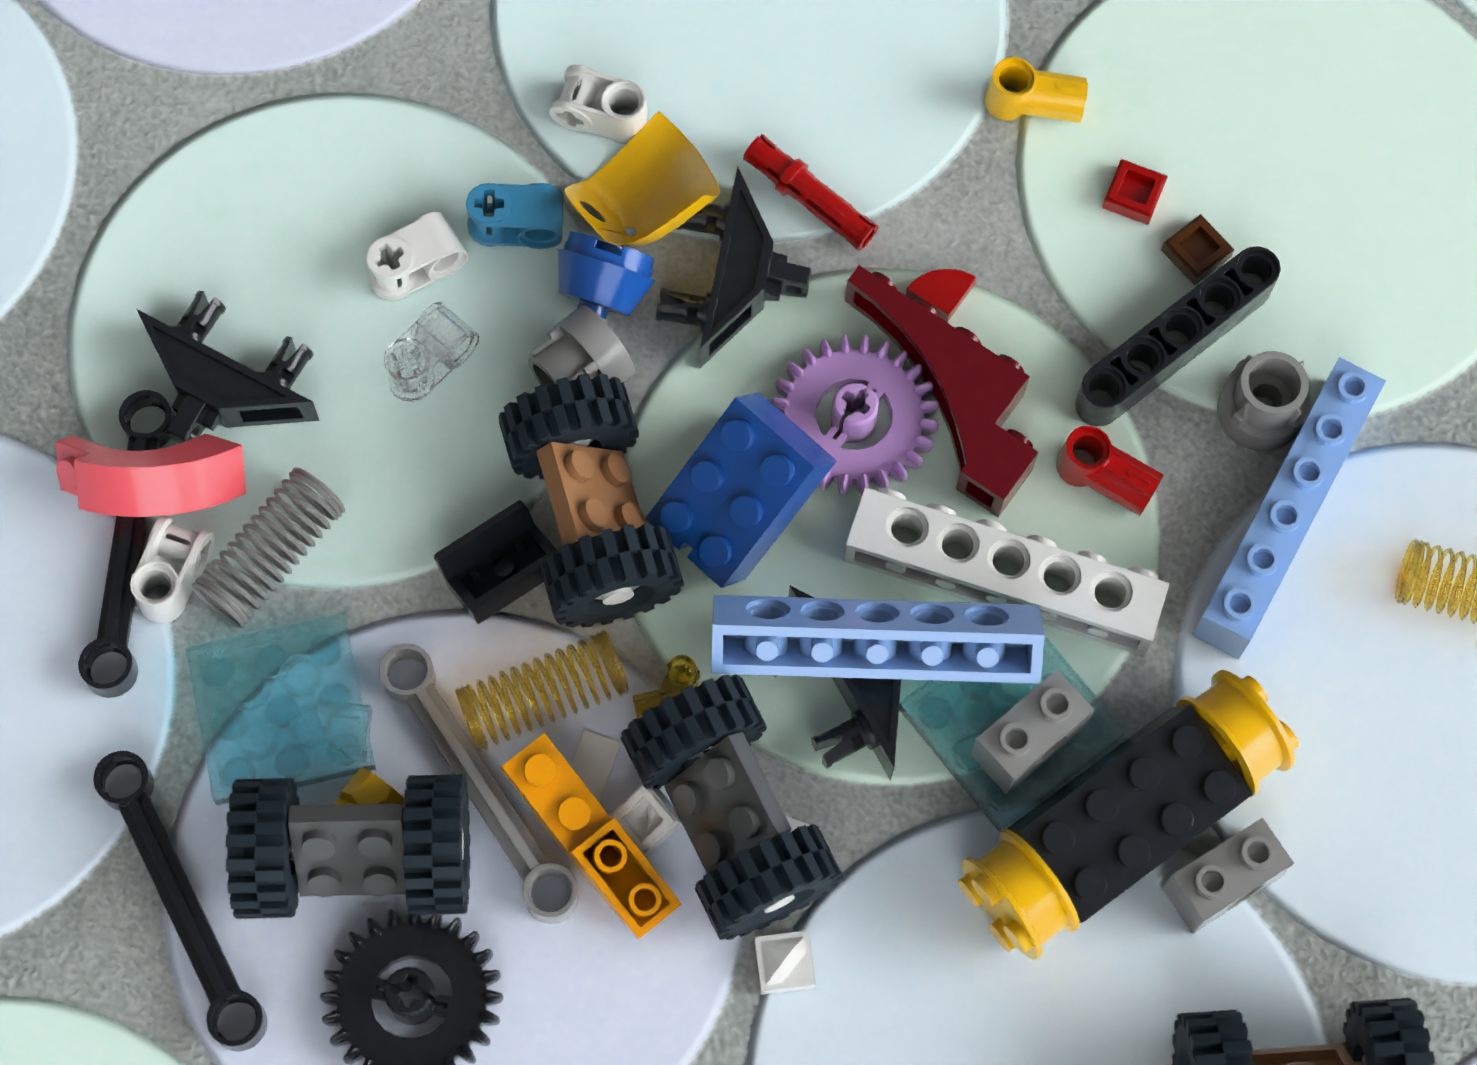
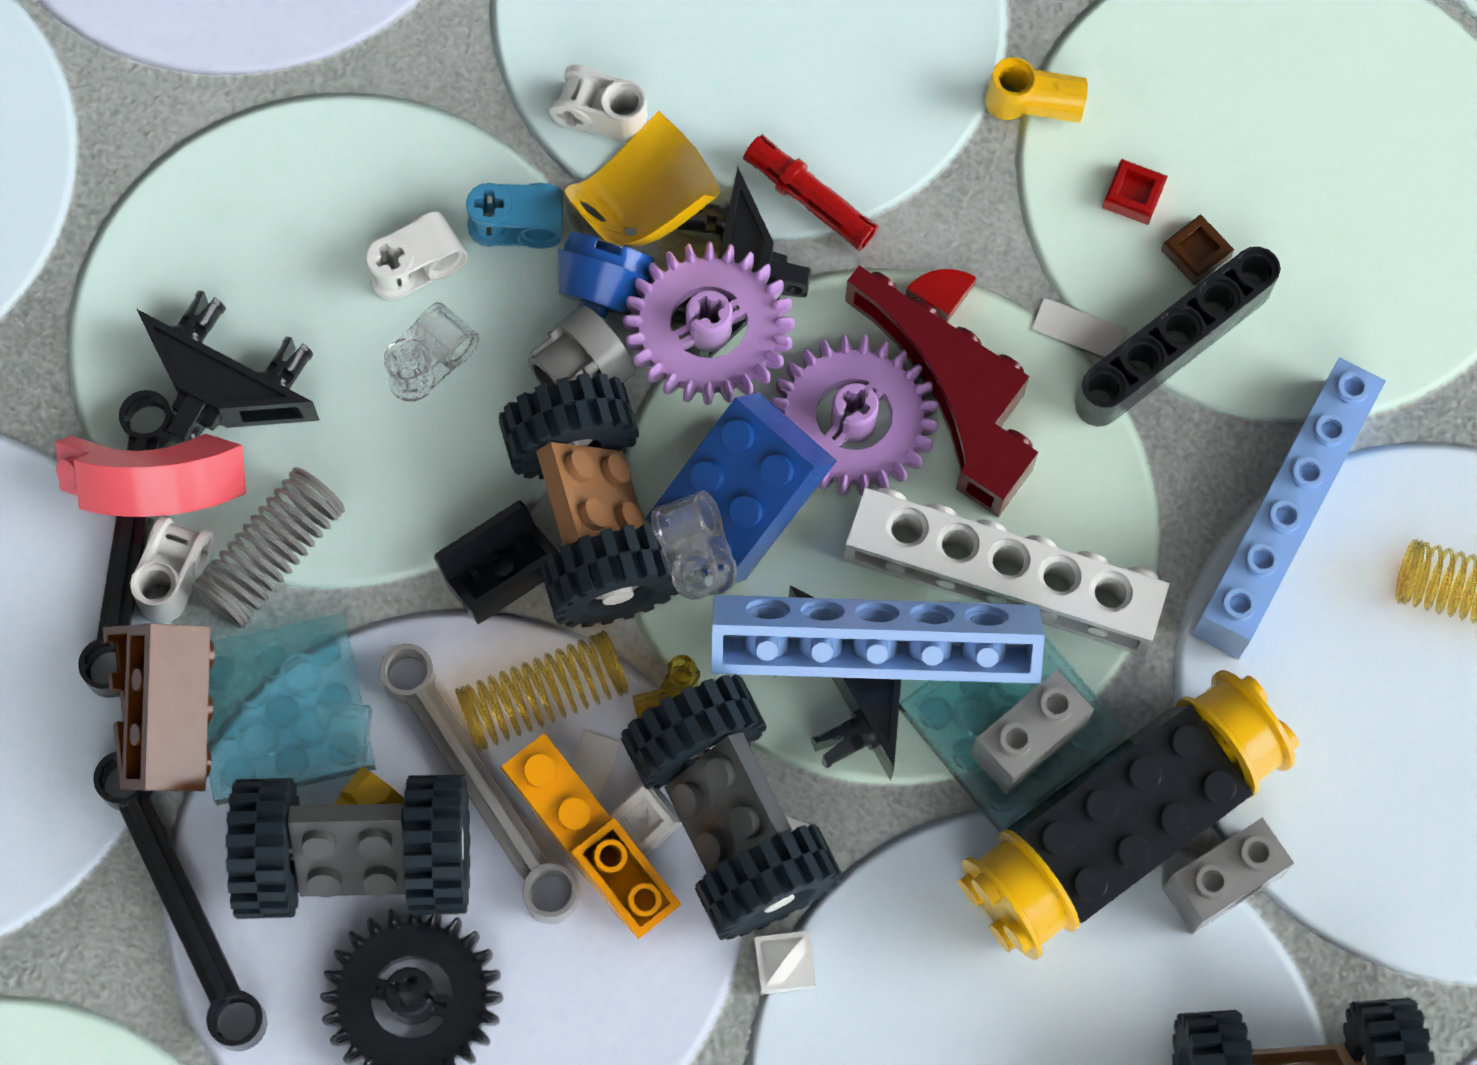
(162, 705): none -> wedge
(692, 541): none -> clear piece
(709, 283): none -> lavender gear
(1078, 328): none -> white sticker
(1111, 474): red piece -> none
(1254, 423): light grey piece -> none

